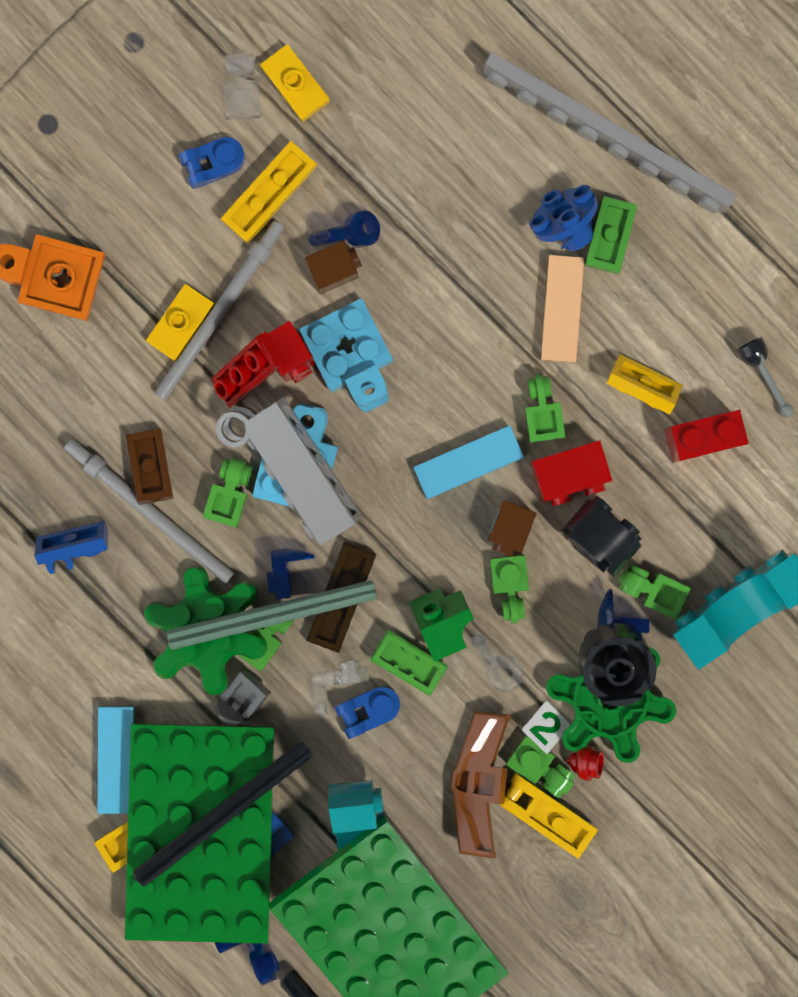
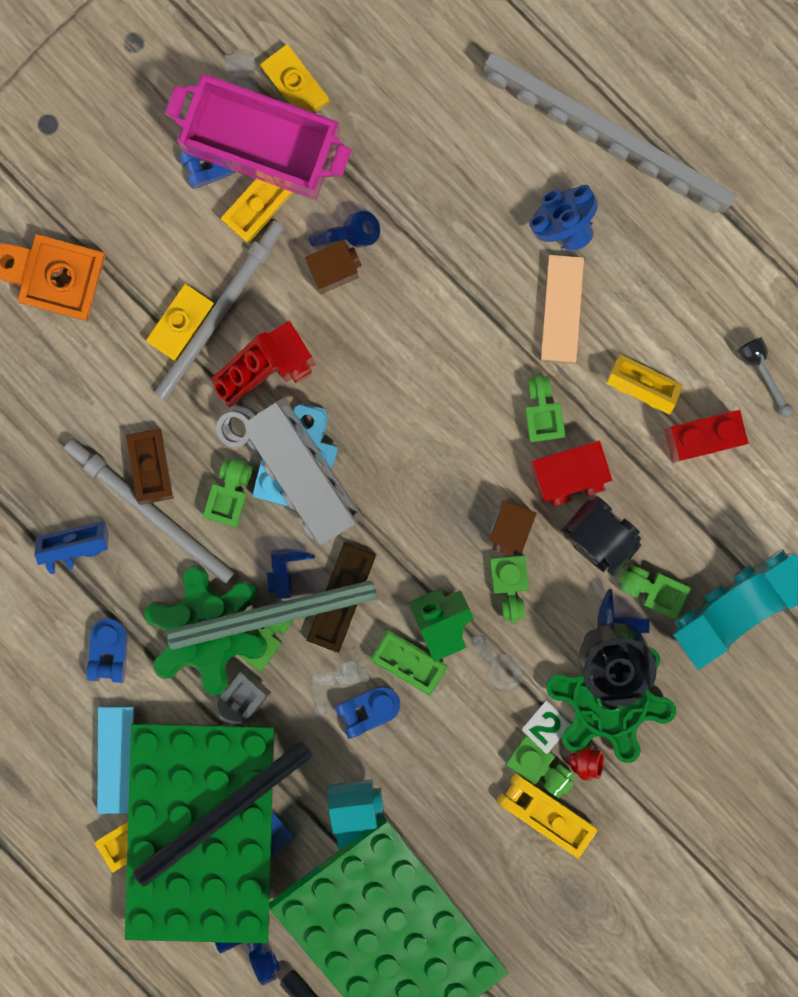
(107, 637): none -> blue plate
(258, 136): none -> dark pink container
(357, 369): medium azure plate -> none
(468, 462): medium azure tile -> none
(478, 783): dark orange plate -> none
(610, 235): bright green plate -> none

